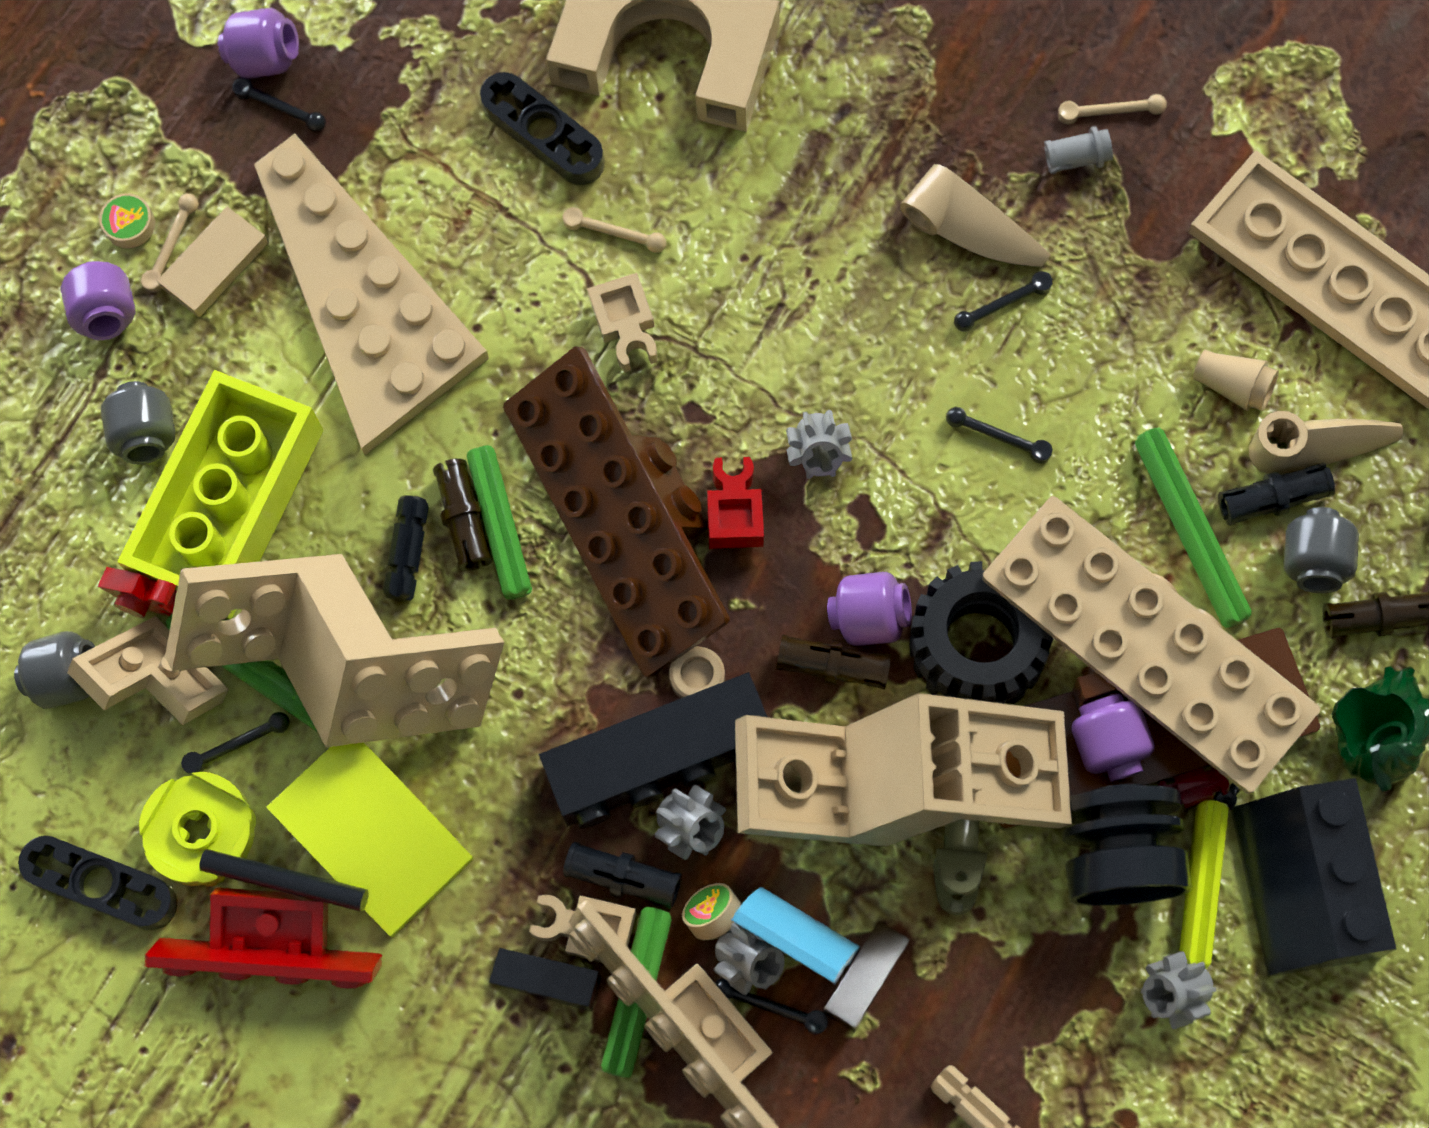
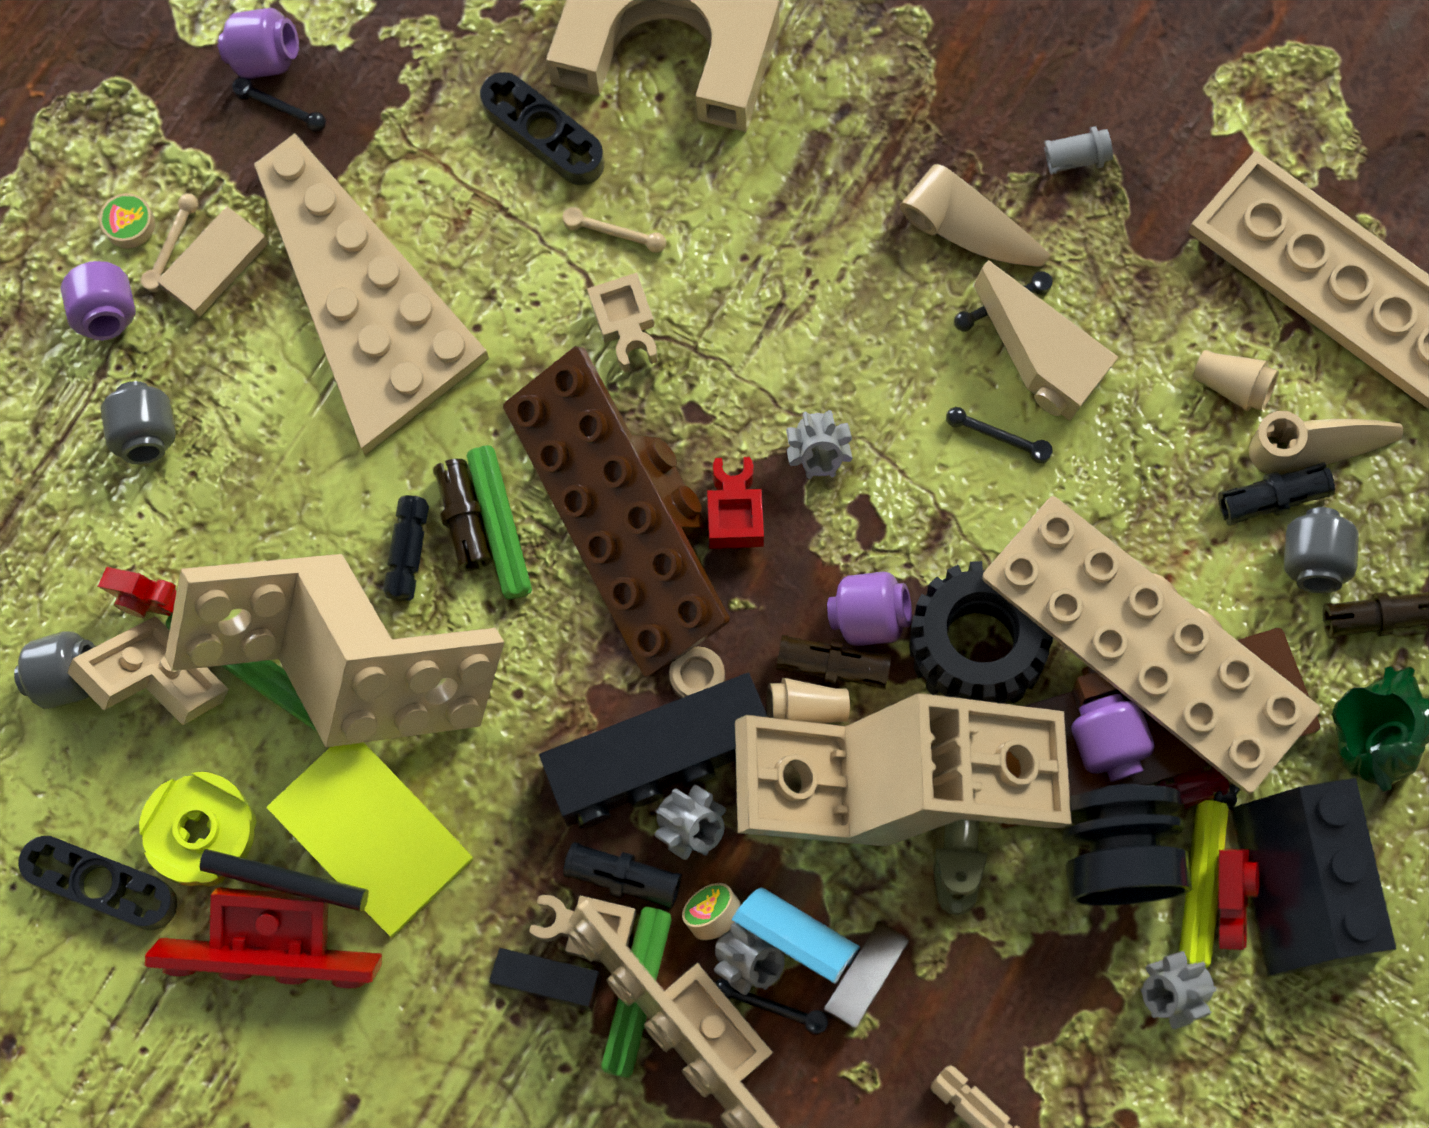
(196, 762): black hinge -> none
(223, 482): neon yellow brick -> none
(807, 702): none -> tan cone
(1048, 350): none -> tan slope
(1070, 111): tan hinge -> none
(1193, 528): bright green axle -> none
(1236, 883): none -> red plate

